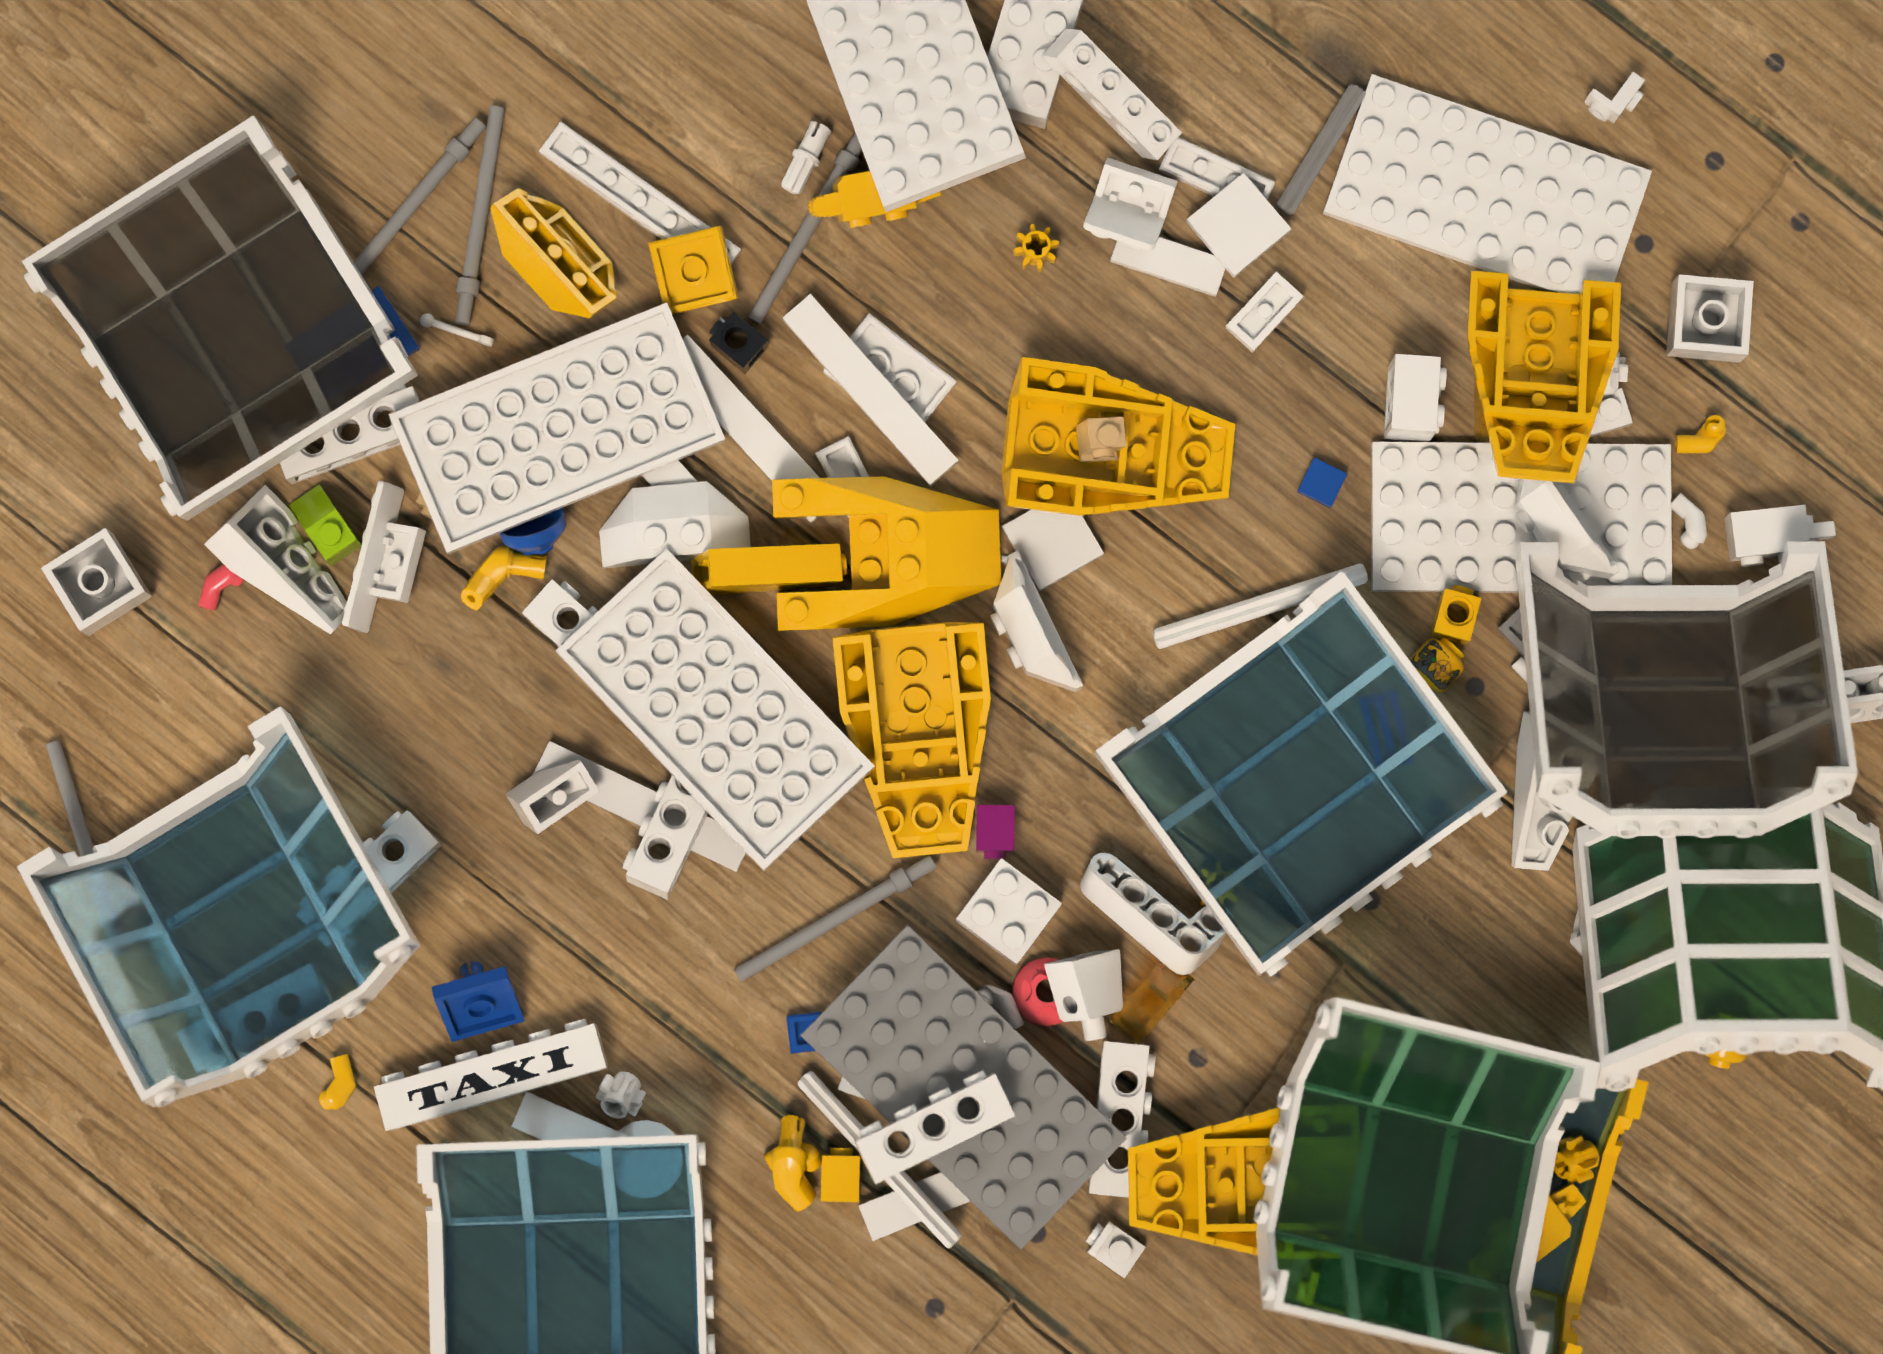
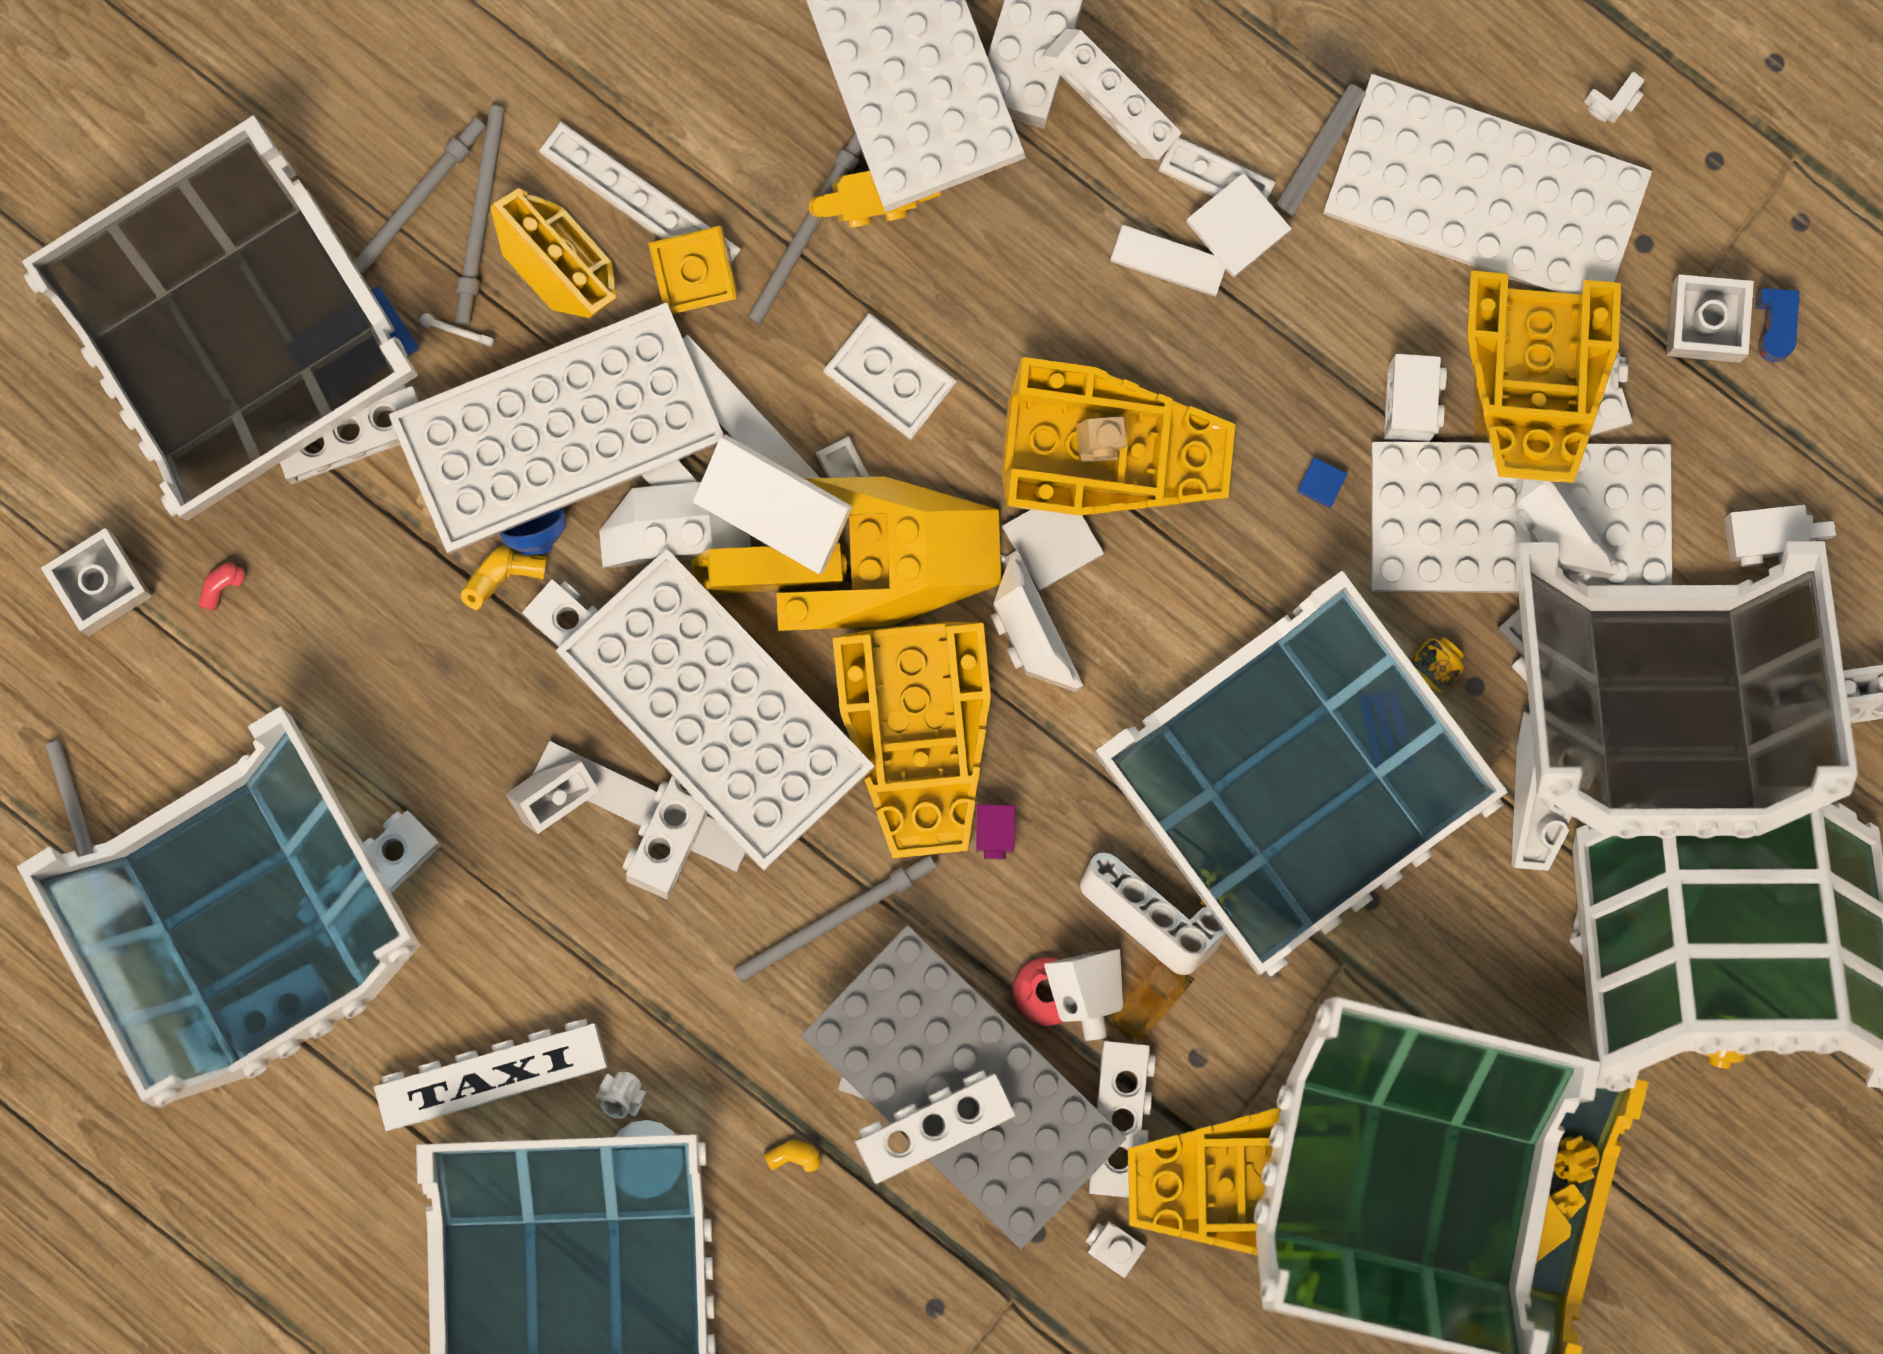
(271, 555): white wedge -> none
(325, 525): lime slope -> none
(342, 1085): yellow arm -> none
(385, 559): white bracket -> none
(477, 1002): blue tile -> none
(553, 1122): white tile -> none
(743, 357): black brick -> none
(772, 504): none -> white tile
(790, 1163): yellow arm -> none
(796, 1026): blue tile -> none
(805, 158): white axle -> none
(840, 1176): yellow brick -> none
(870, 390): white tile -> none
(891, 1213): white tile -> none
(901, 1182): white axle -> none
(1002, 1002): white arm -> none
(1008, 912): white brick -> none
(1029, 255): yellow gear -> none
(1130, 205): white bracket -> none
(1249, 609): white axle -> none
(1264, 312): white plate -> none
(1444, 627): yellow brick -> none
(1694, 521): white arm -> none
(1705, 439): yellow arm -> none
(1780, 322): none -> blue leg

